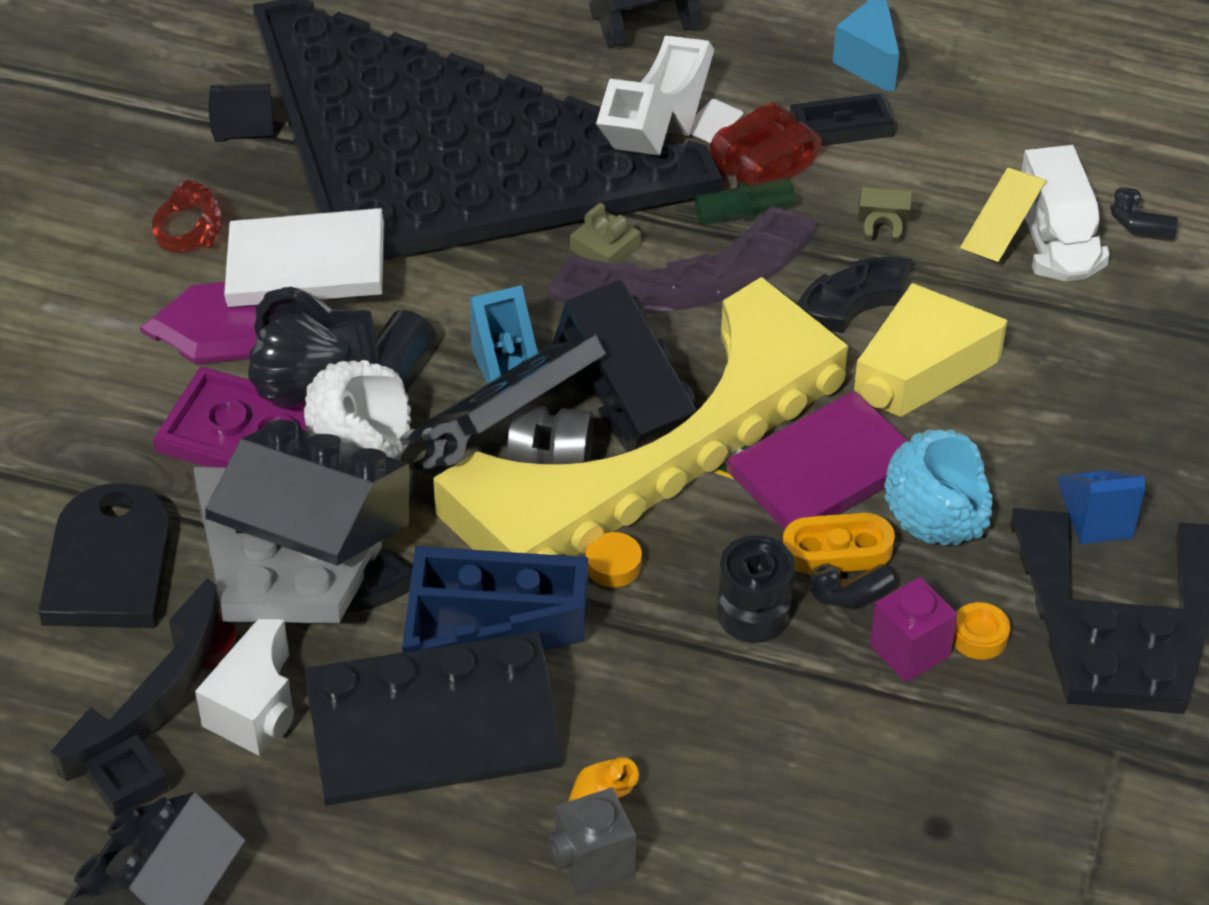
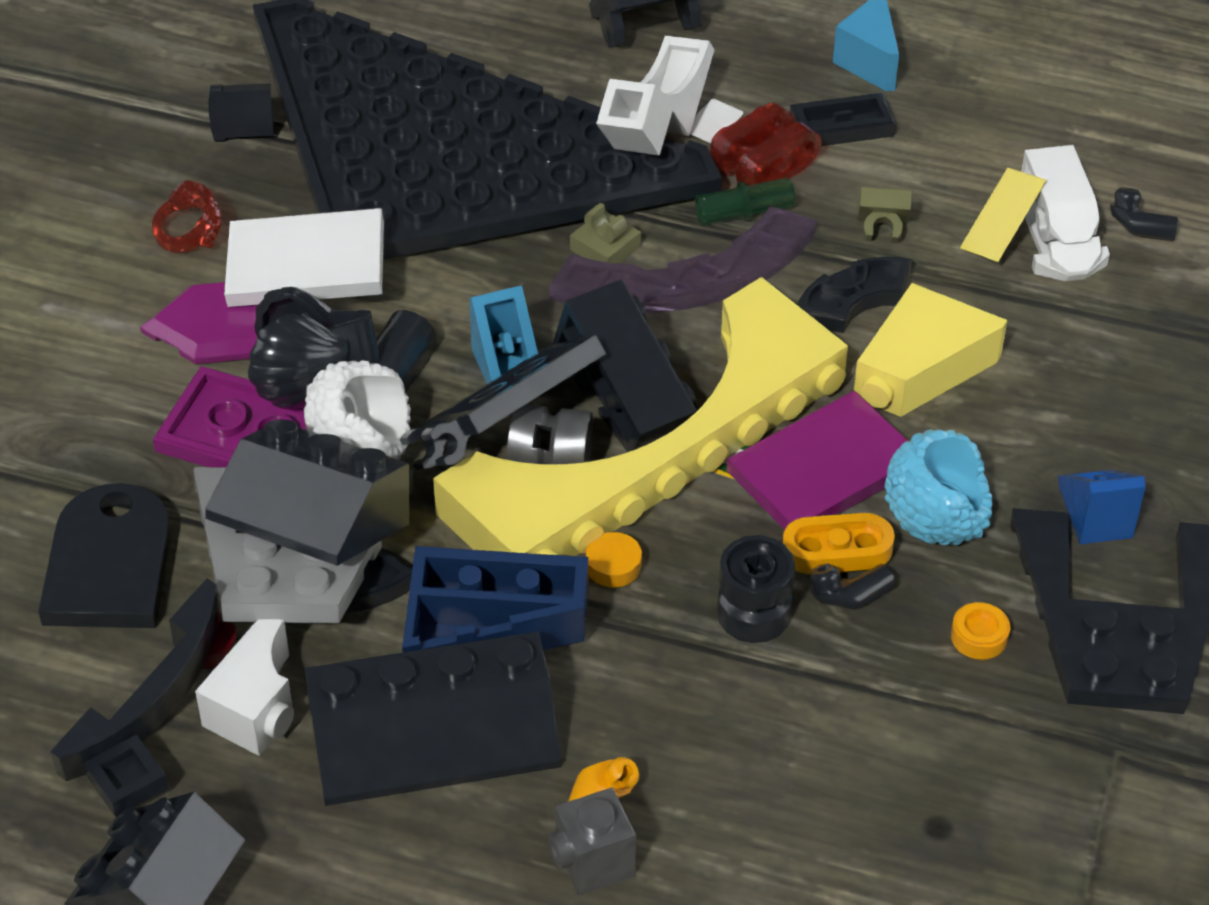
(913, 629): magenta brick -> none

